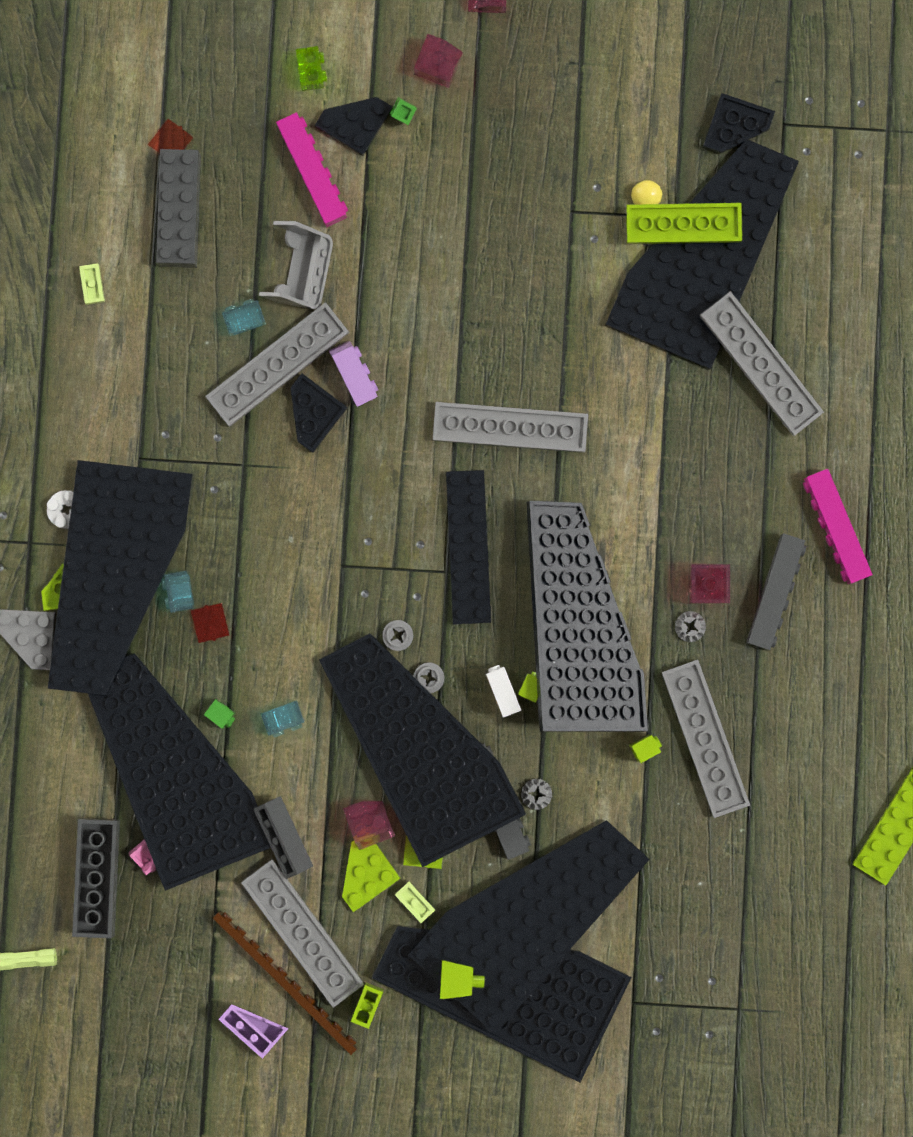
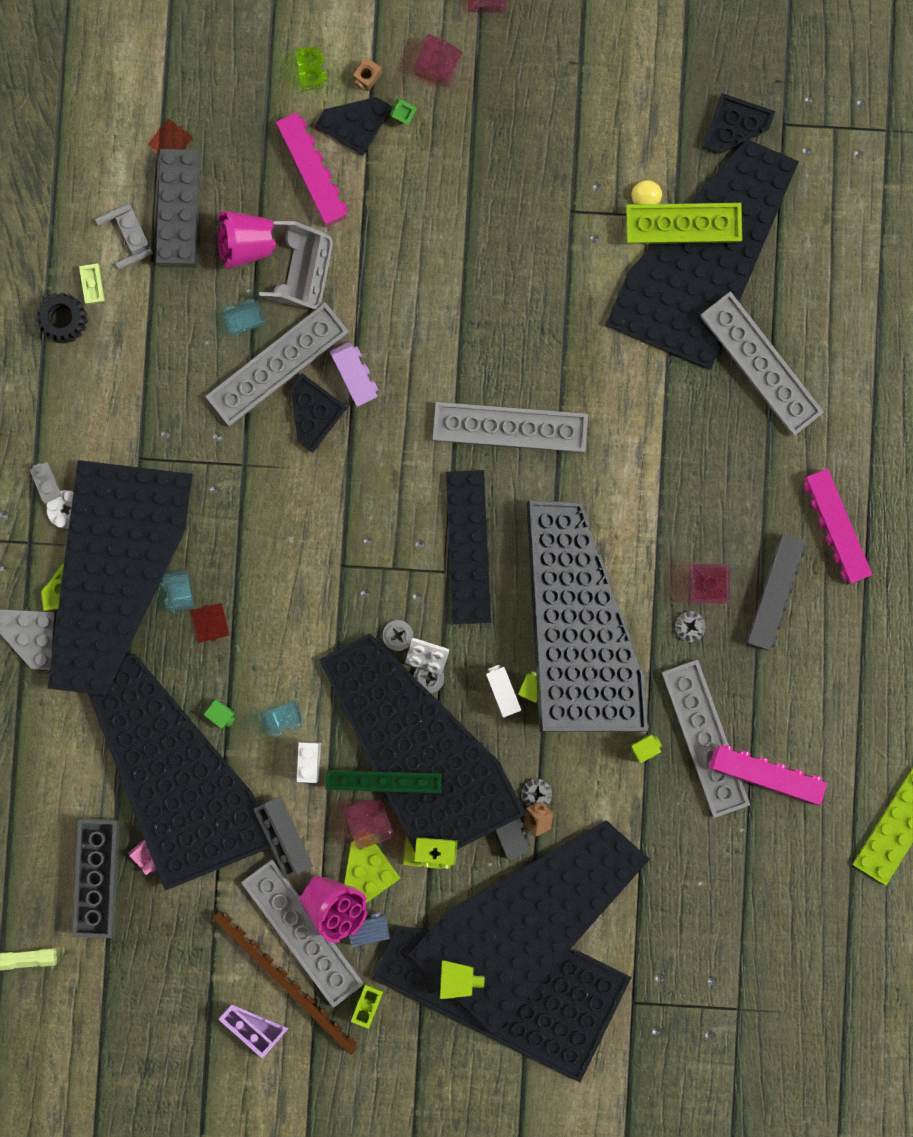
(45, 482): none -> light grey plate
(55, 303): none -> black tyre
(132, 233): none -> light grey plate
(243, 238): none -> dark pink cone
(308, 762): none -> white brick
(334, 908): none -> dark pink cone
(367, 66): none -> medium nougat brick
(372, 930): none -> sand blue brick
(383, 781): none -> dark green plate
(415, 902): yellowish green plate -> none
(427, 656): none -> white bracket
(447, 848): none -> lime brick
(538, 819): none -> medium nougat brick
(767, 775): none -> dark pink brick

